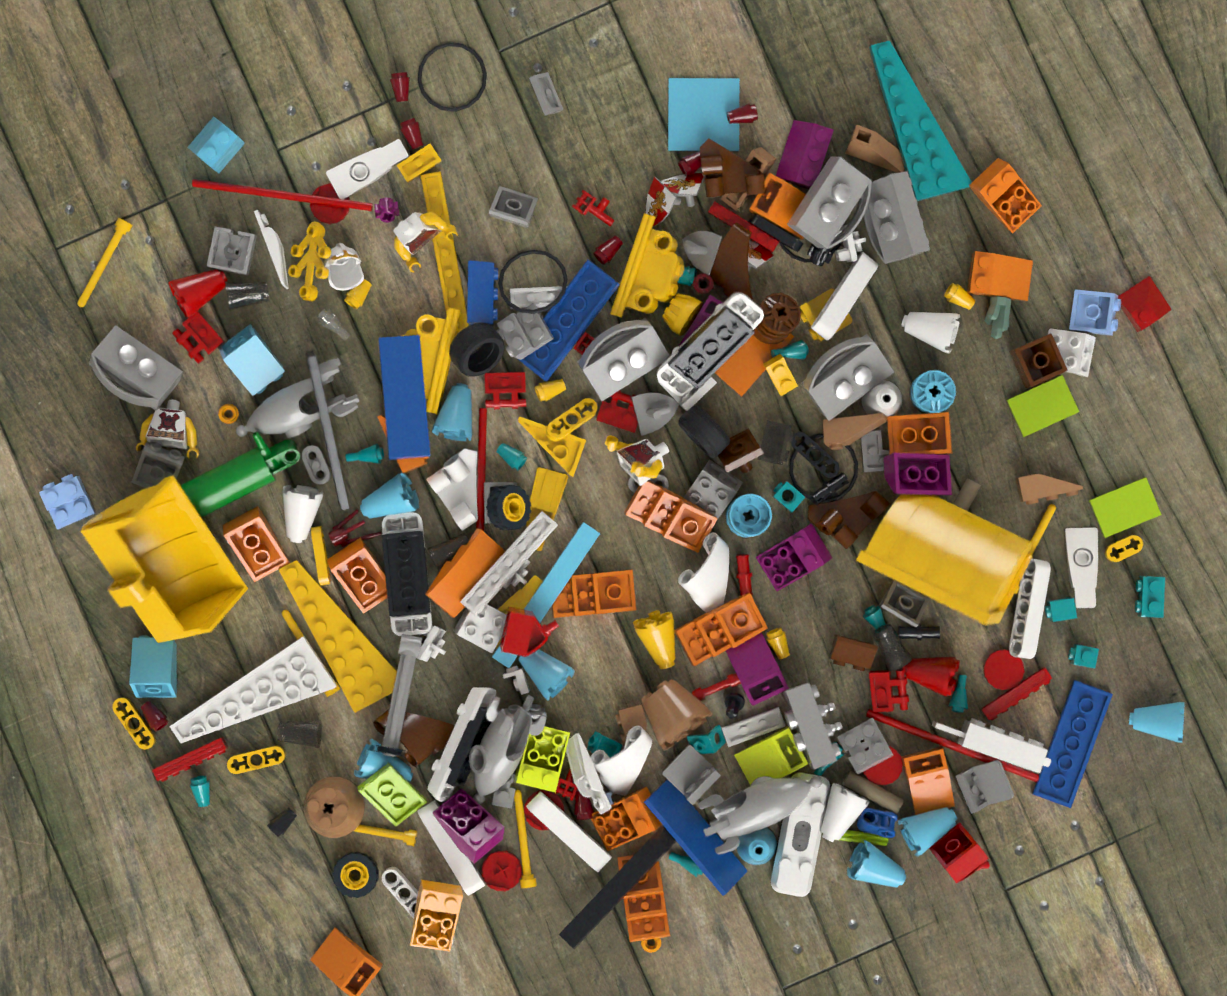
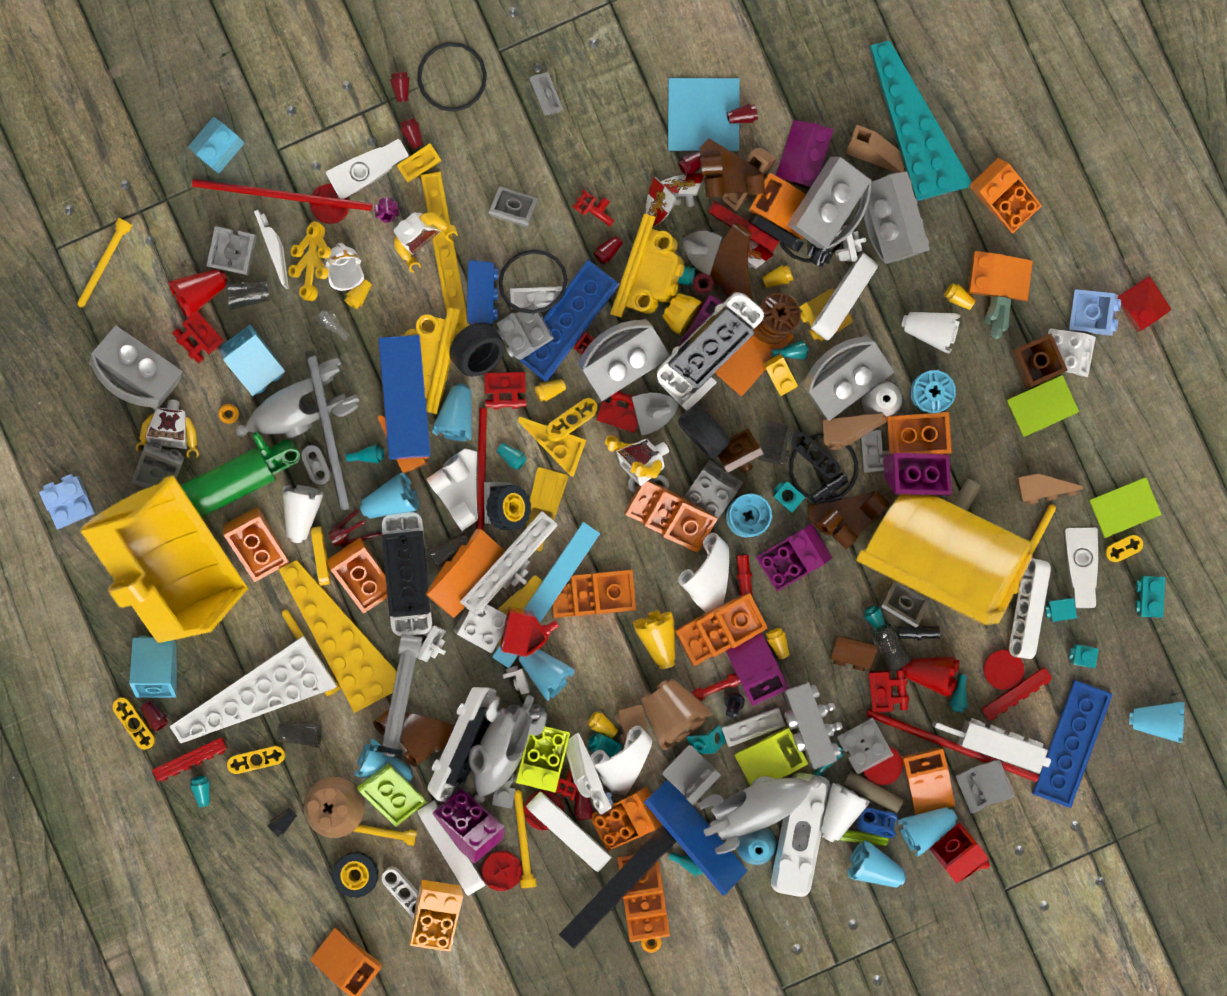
(601, 724): none -> yellow cone
(779, 276): none -> yellow cone

